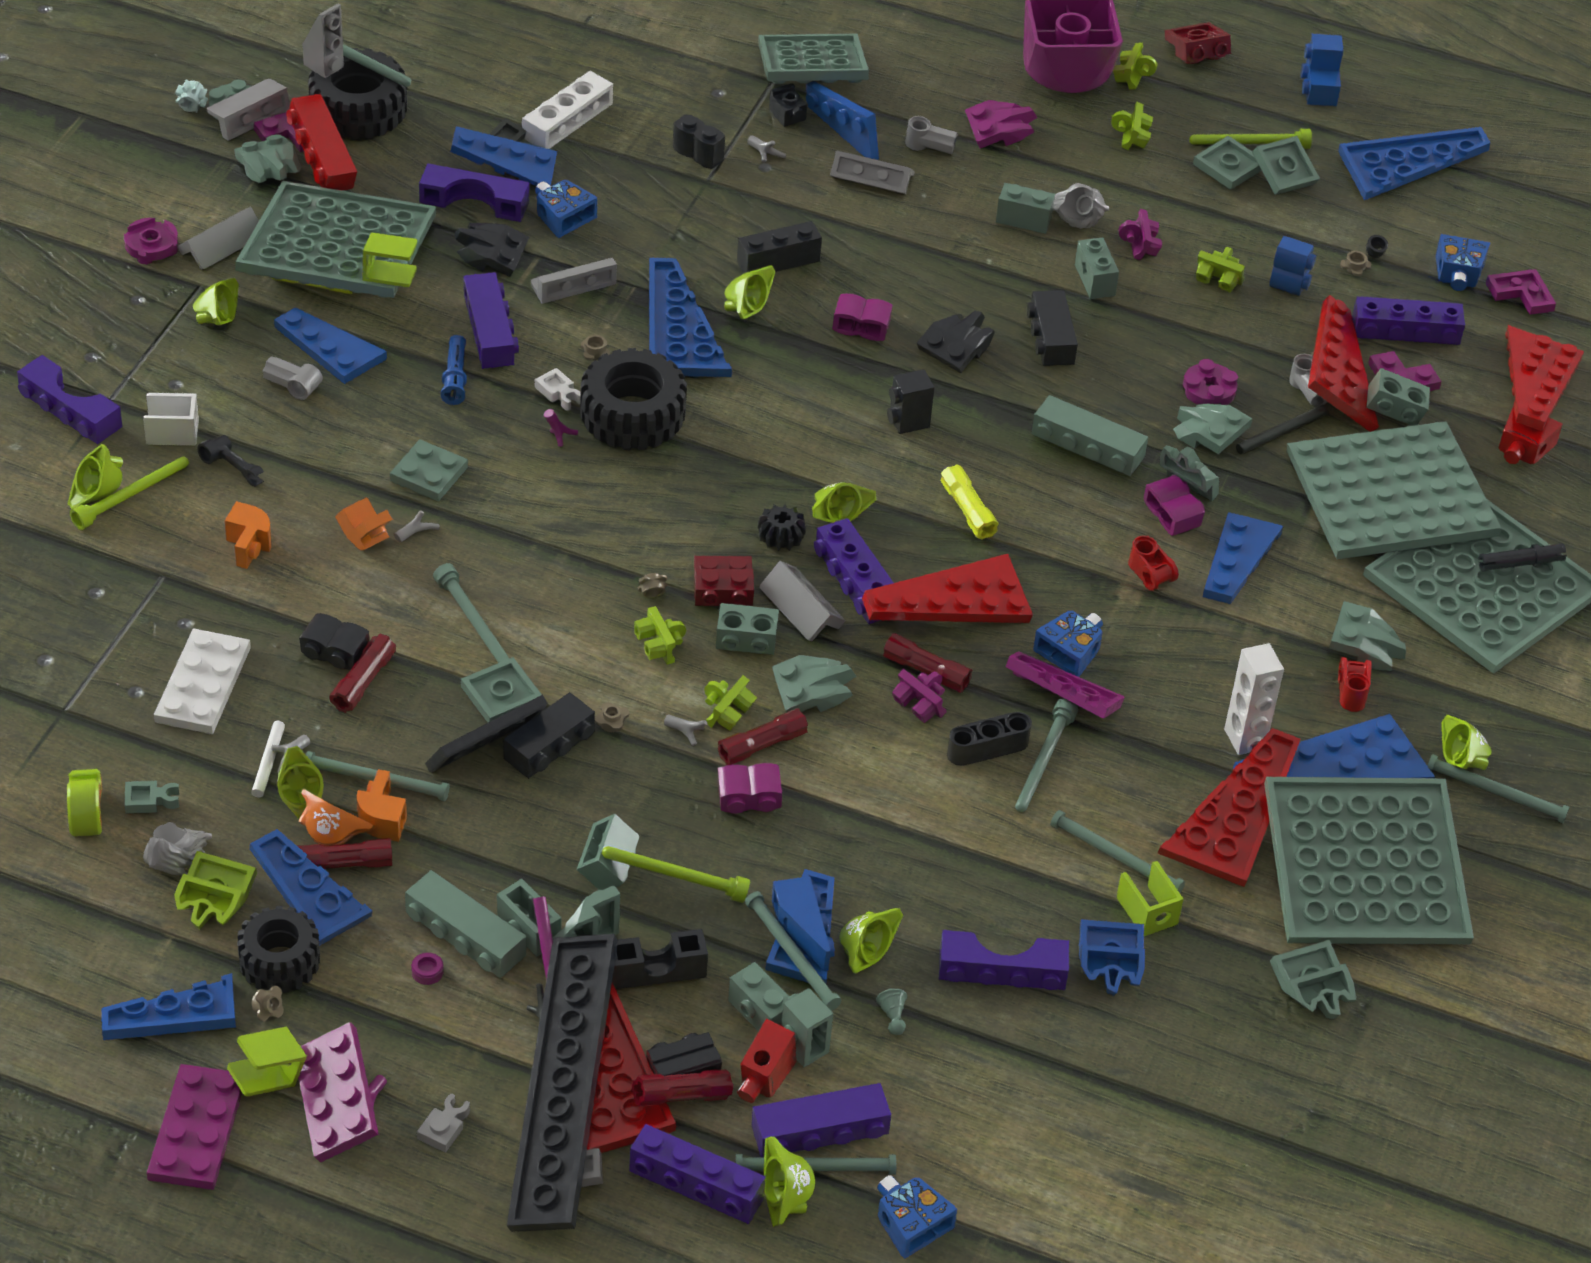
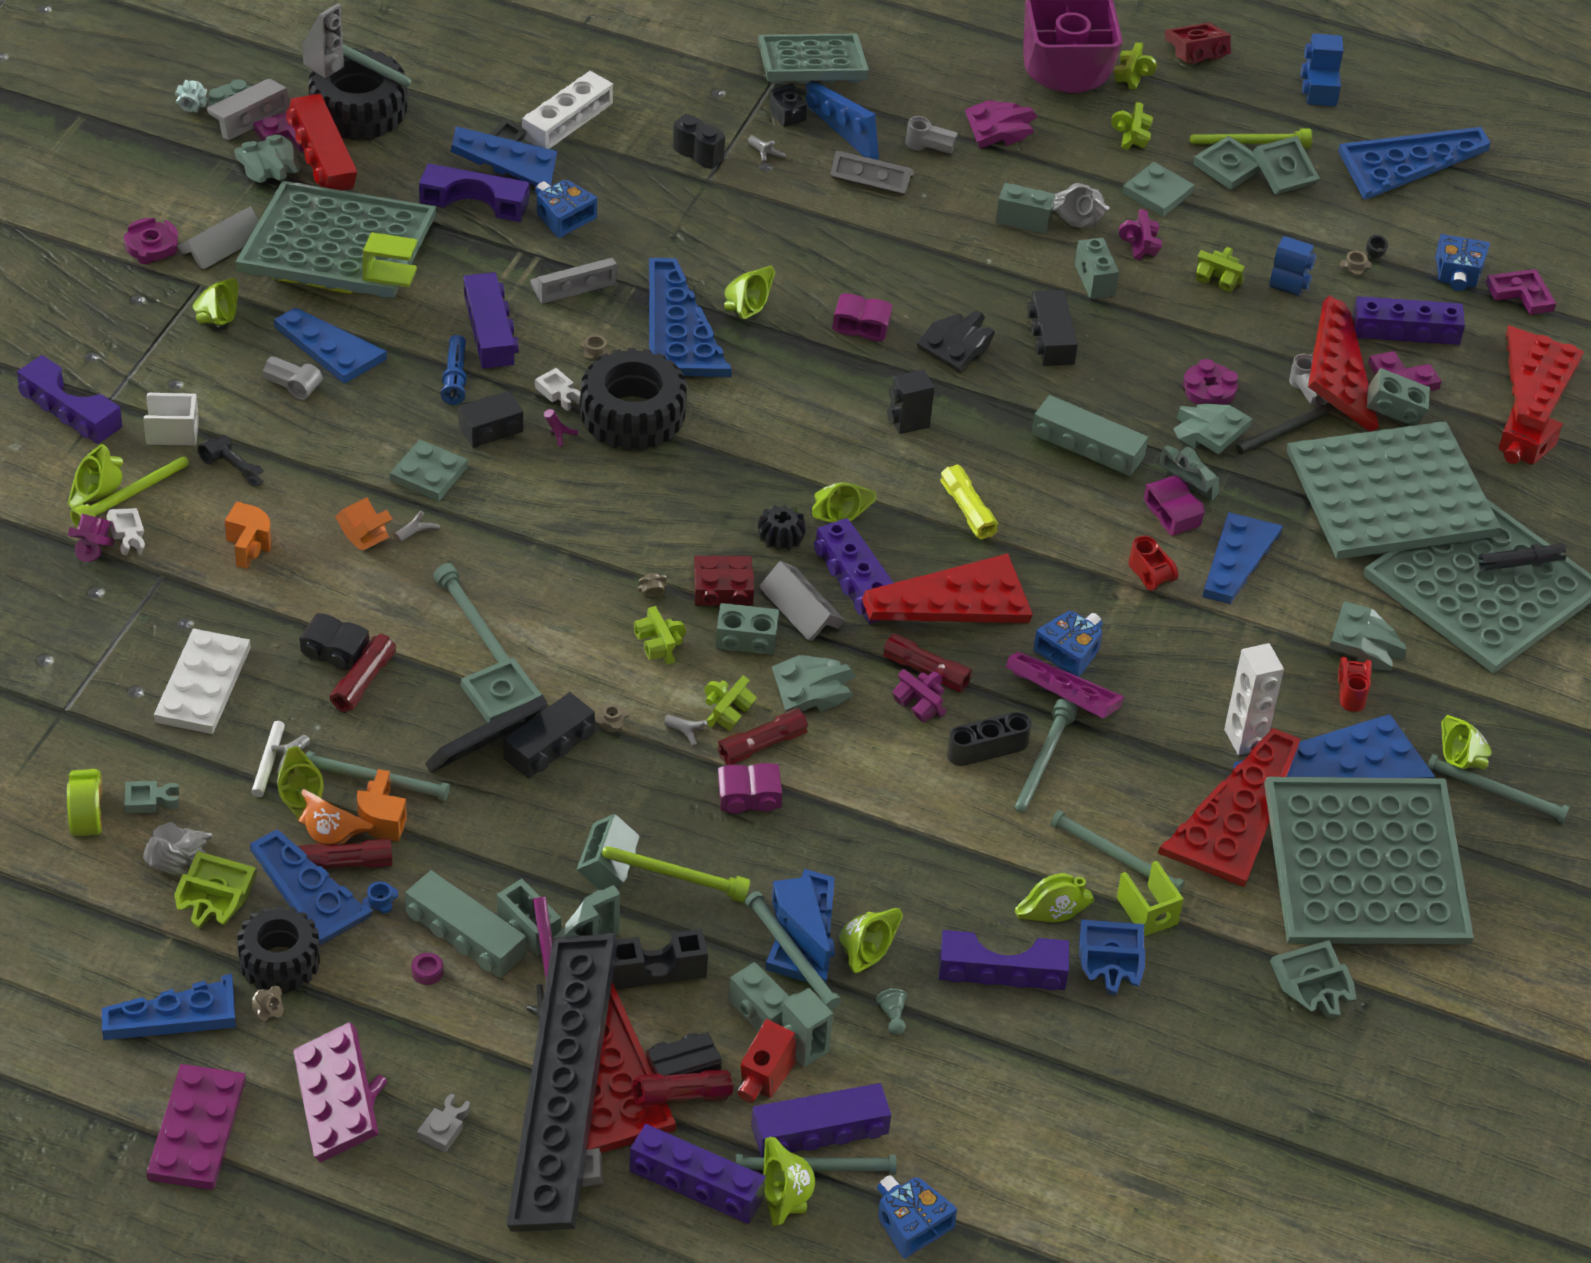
(92, 533): none -> magenta hips
(128, 527): none -> white plate
(267, 1061): lime piece -> none
(380, 890): none -> blue plate
(490, 418): none -> black brick
(491, 246): black plate -> none
(780, 247): black brick -> none
(1055, 899): none -> lime hat
(1158, 189): none -> sand green plate

